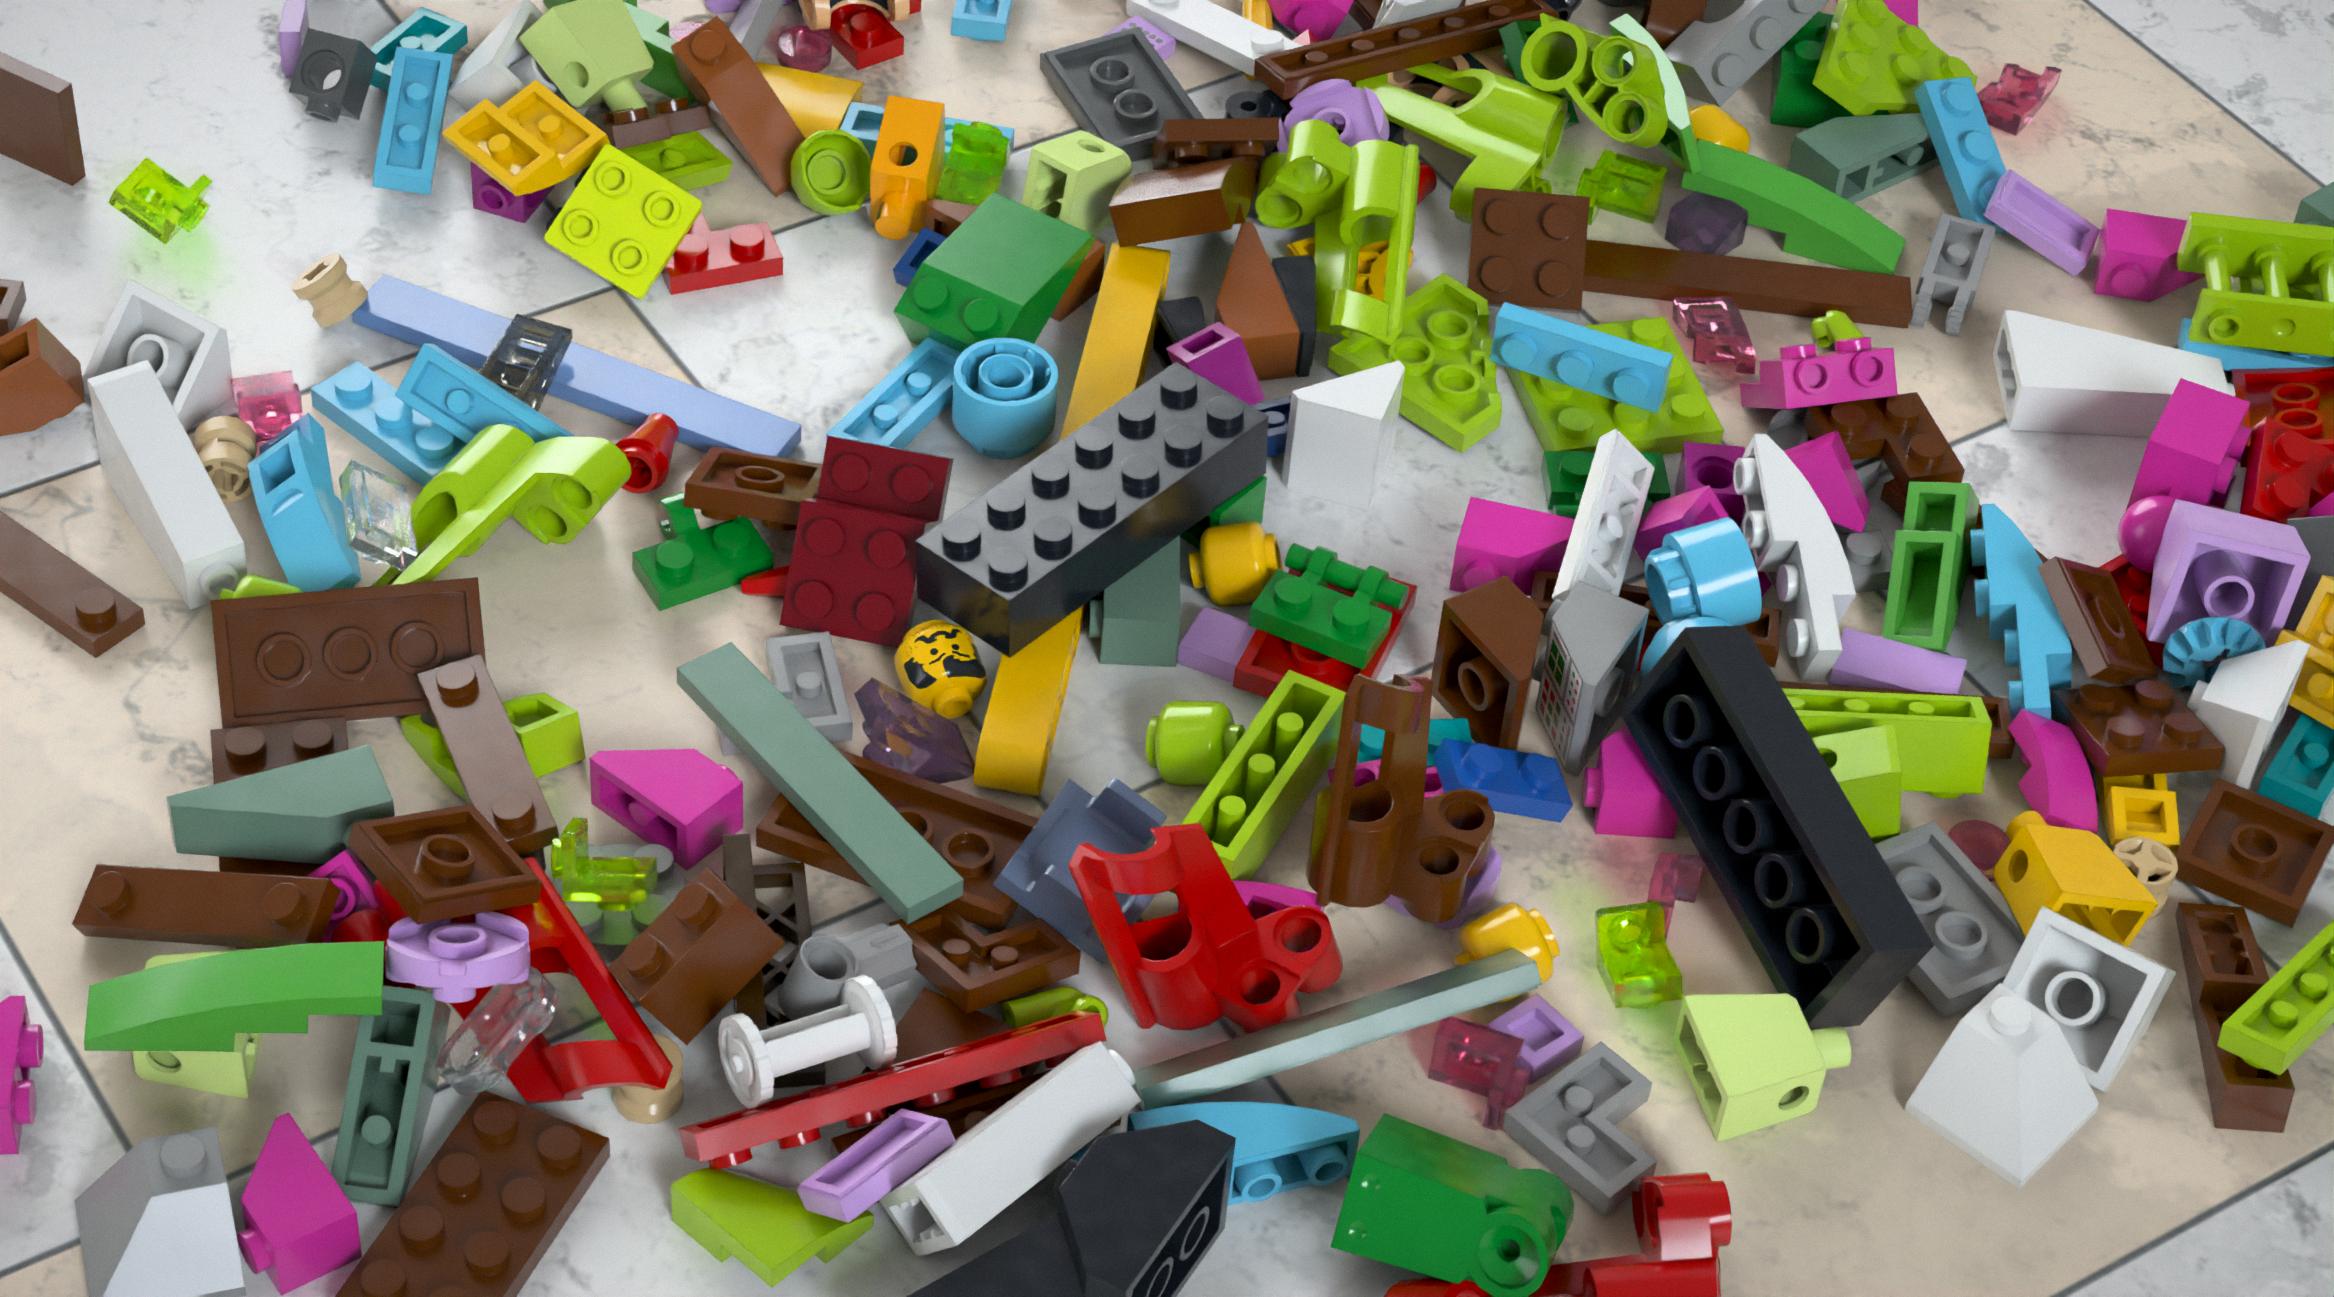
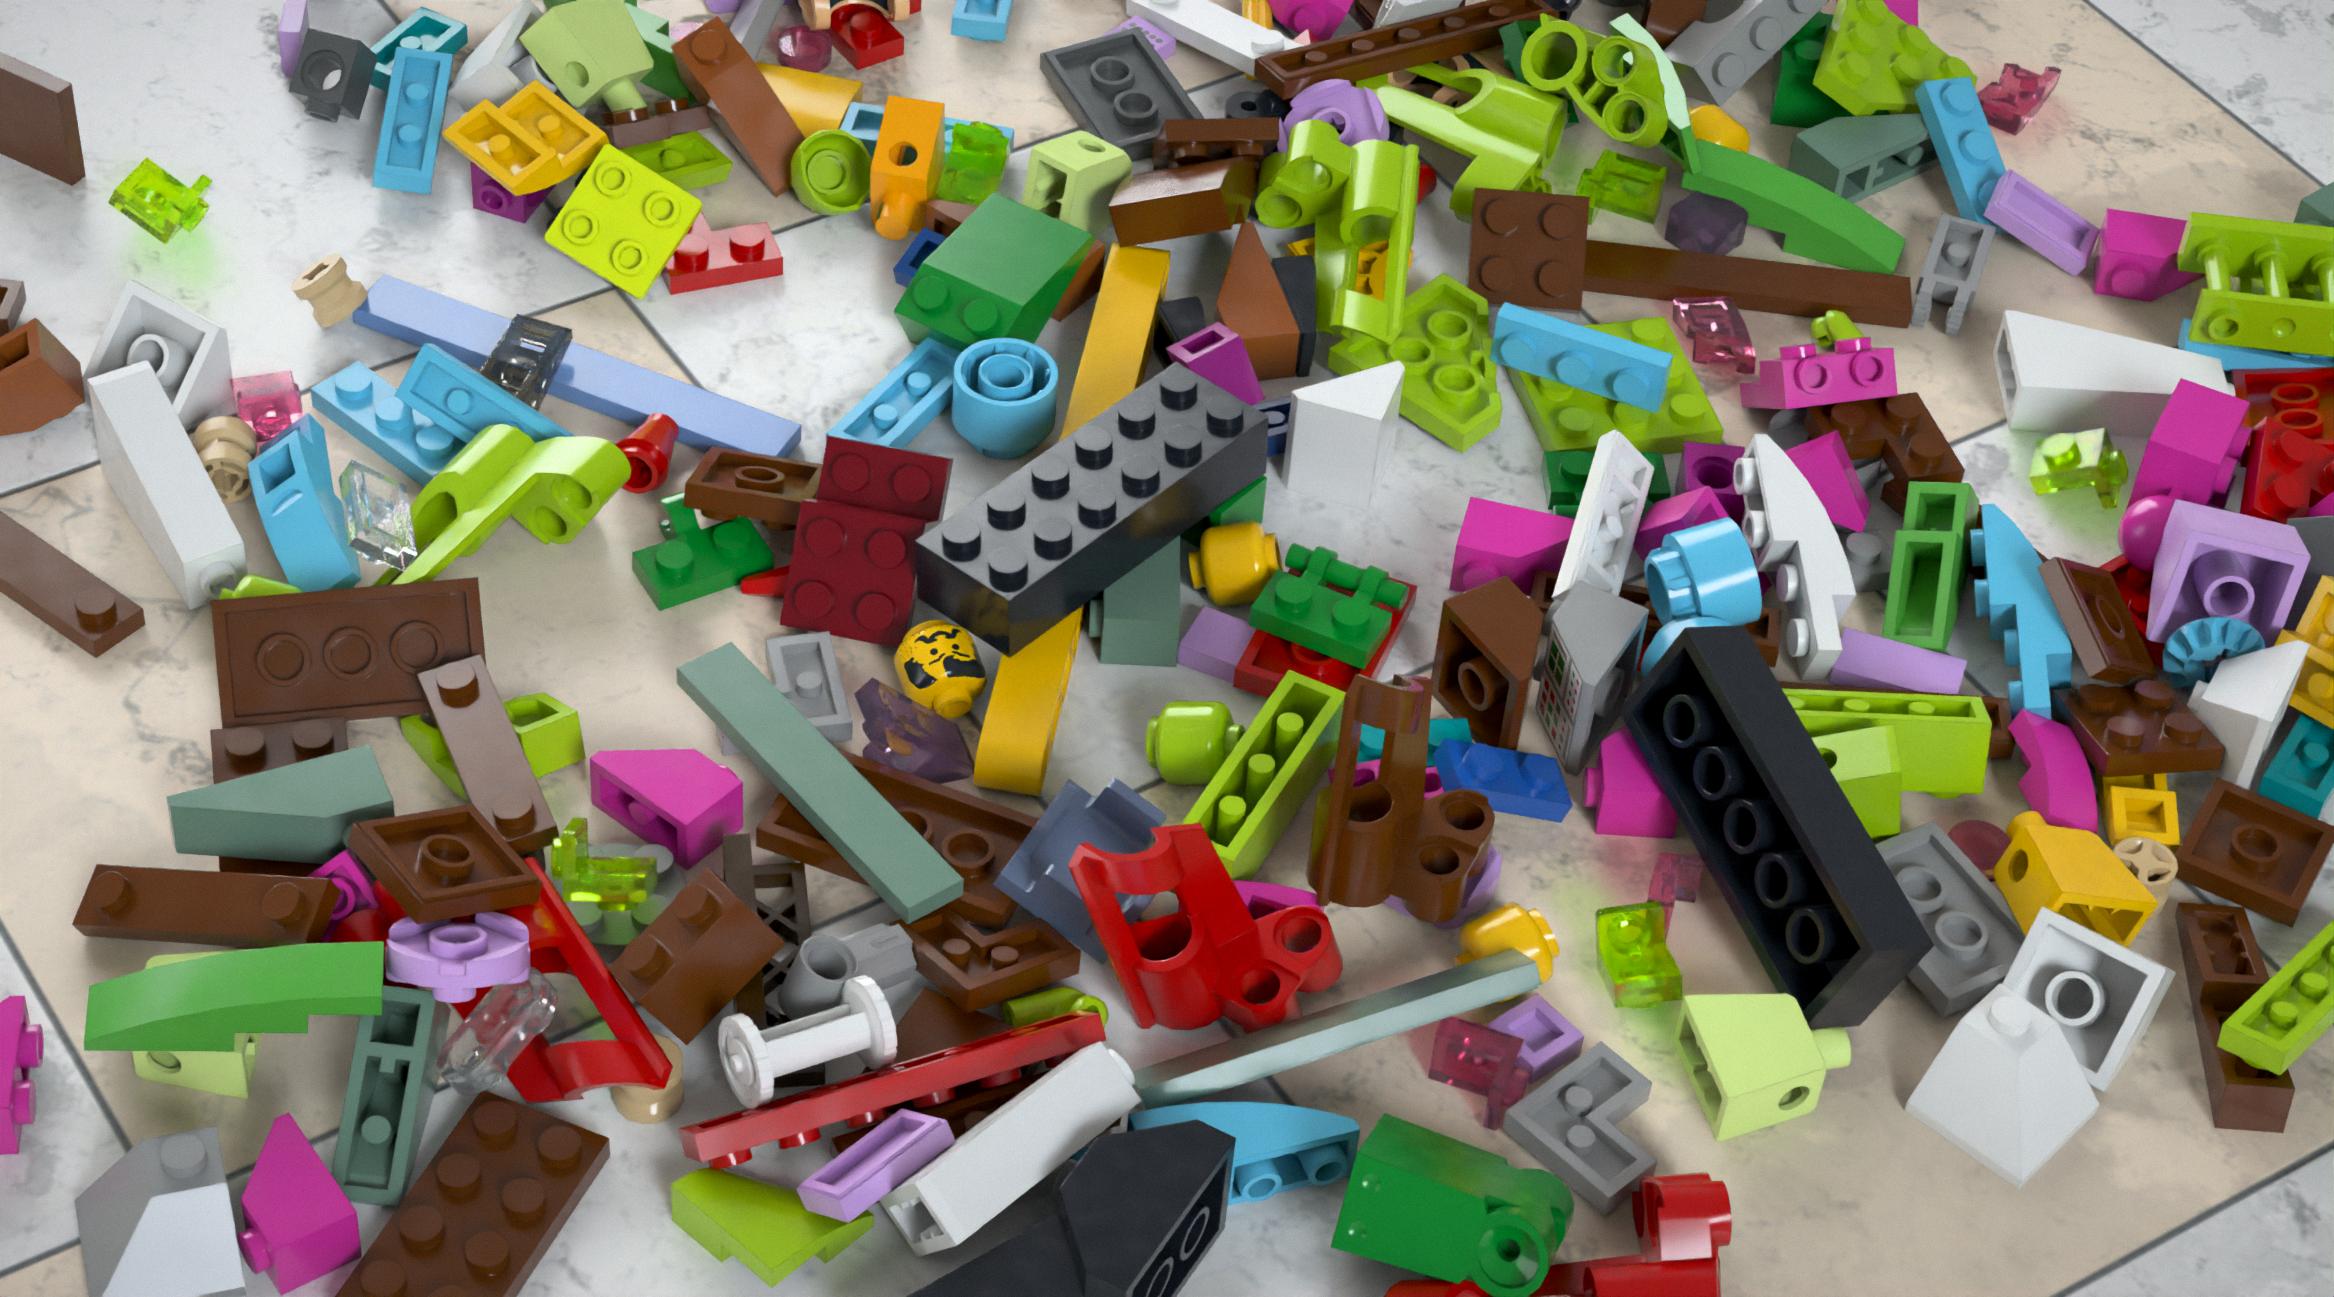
(2079, 461): none -> clear neon green bracket

